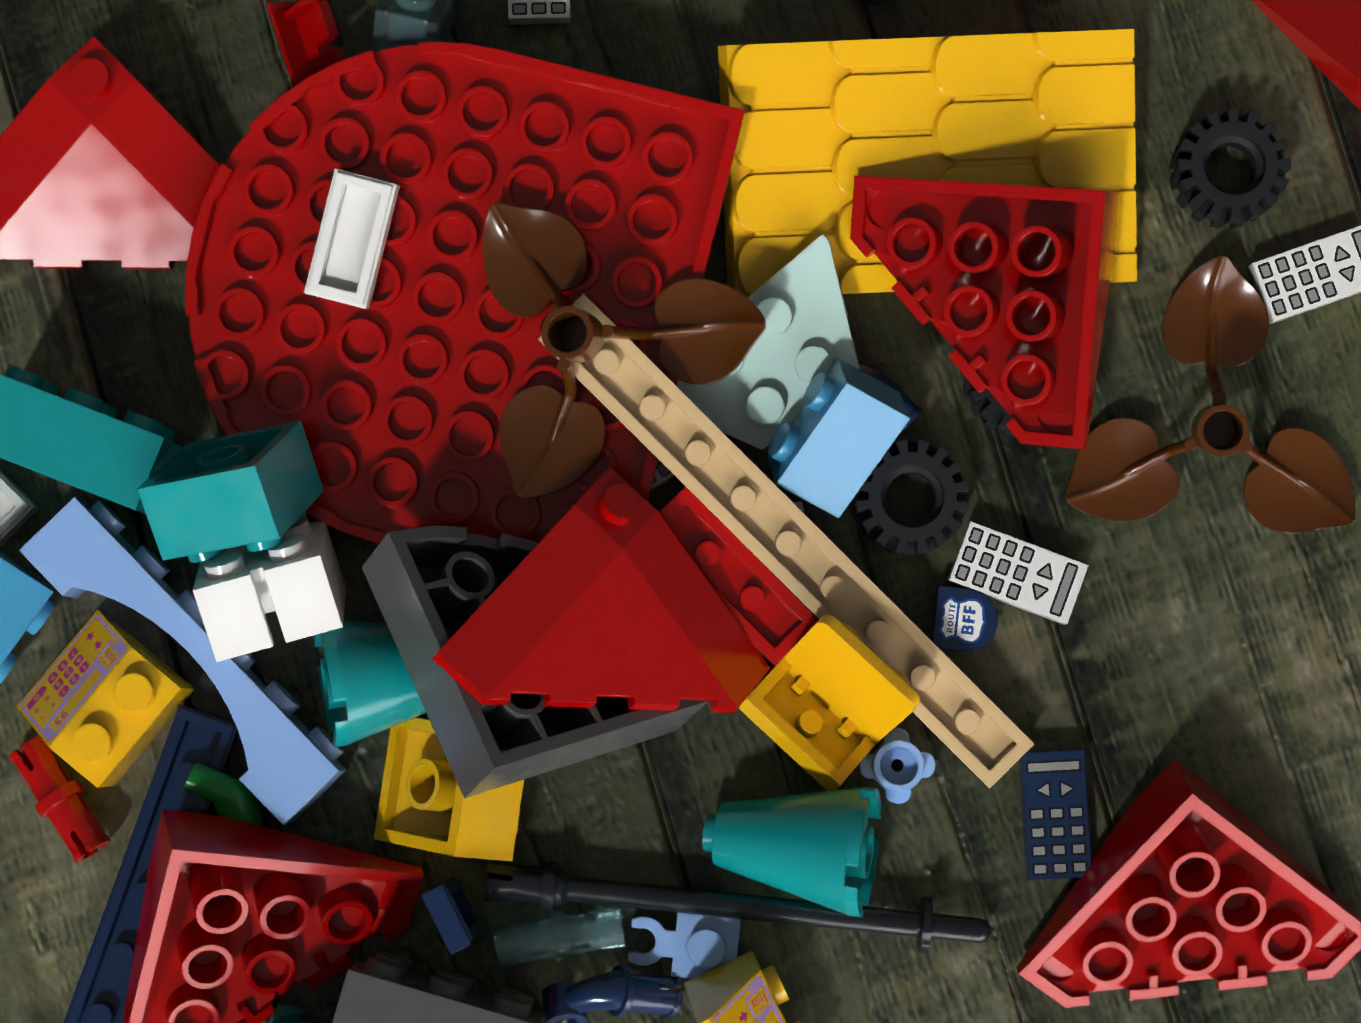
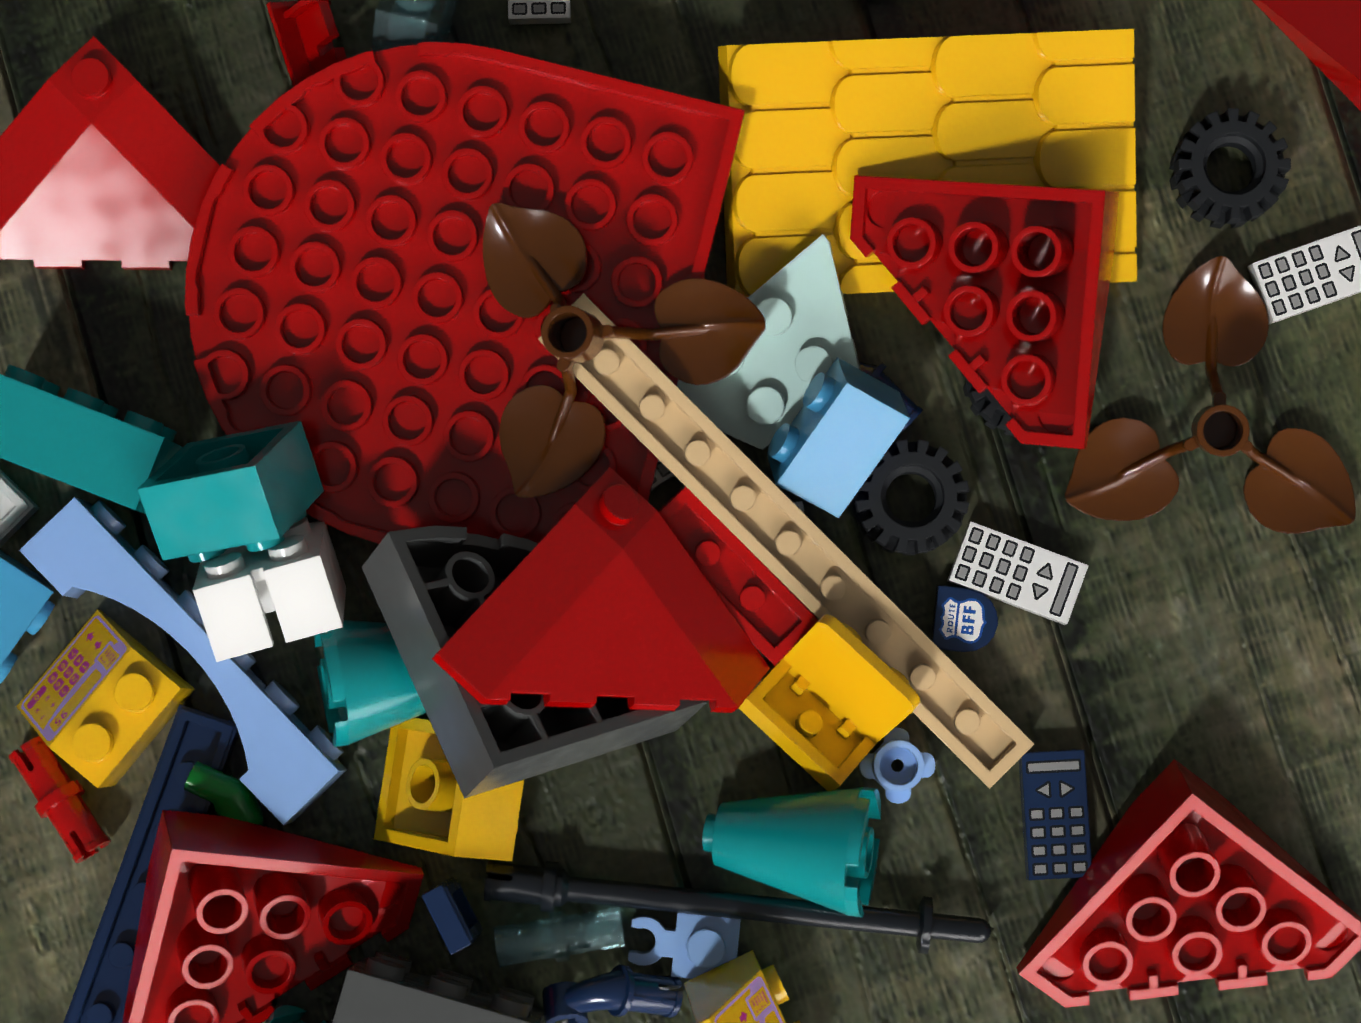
(351, 239): white tile -> none

